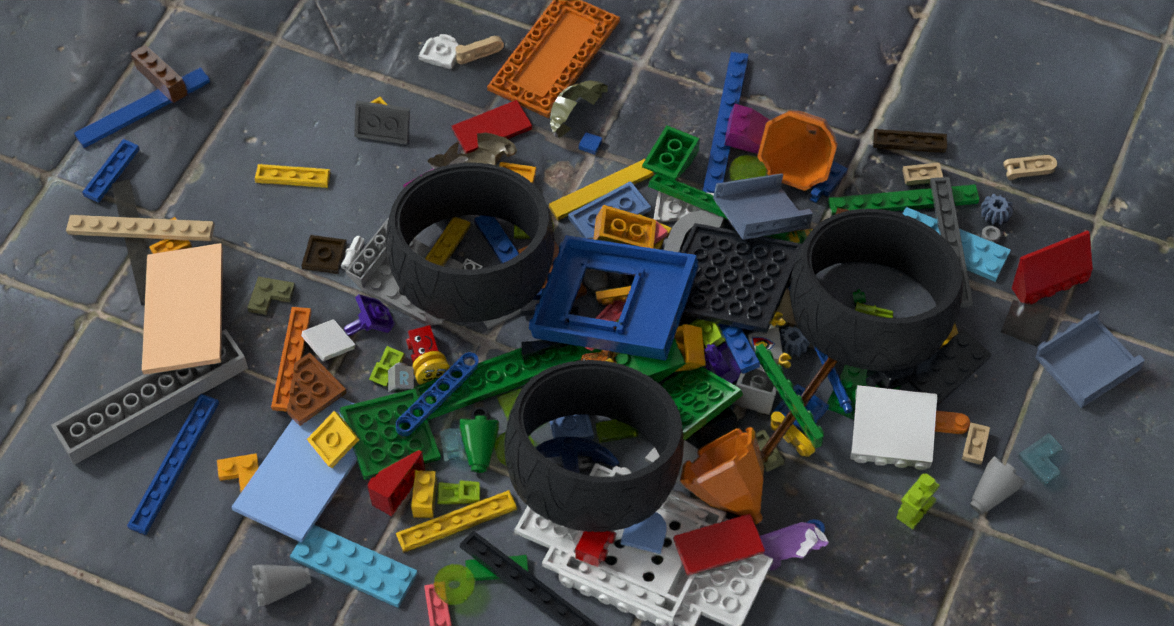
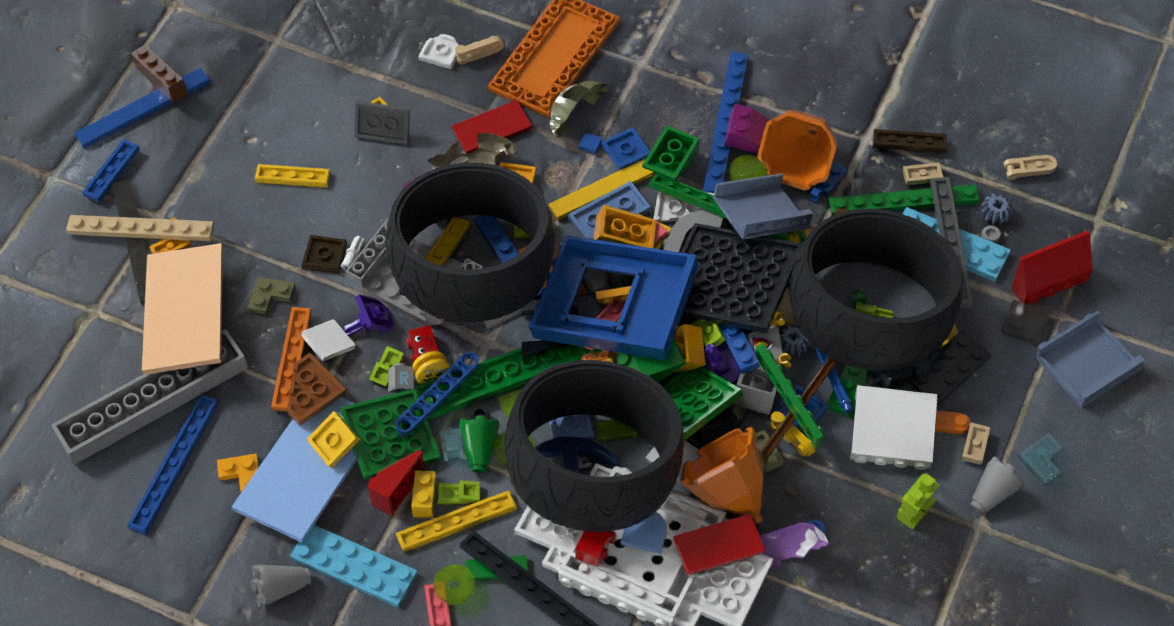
(625, 148): none -> blue plate

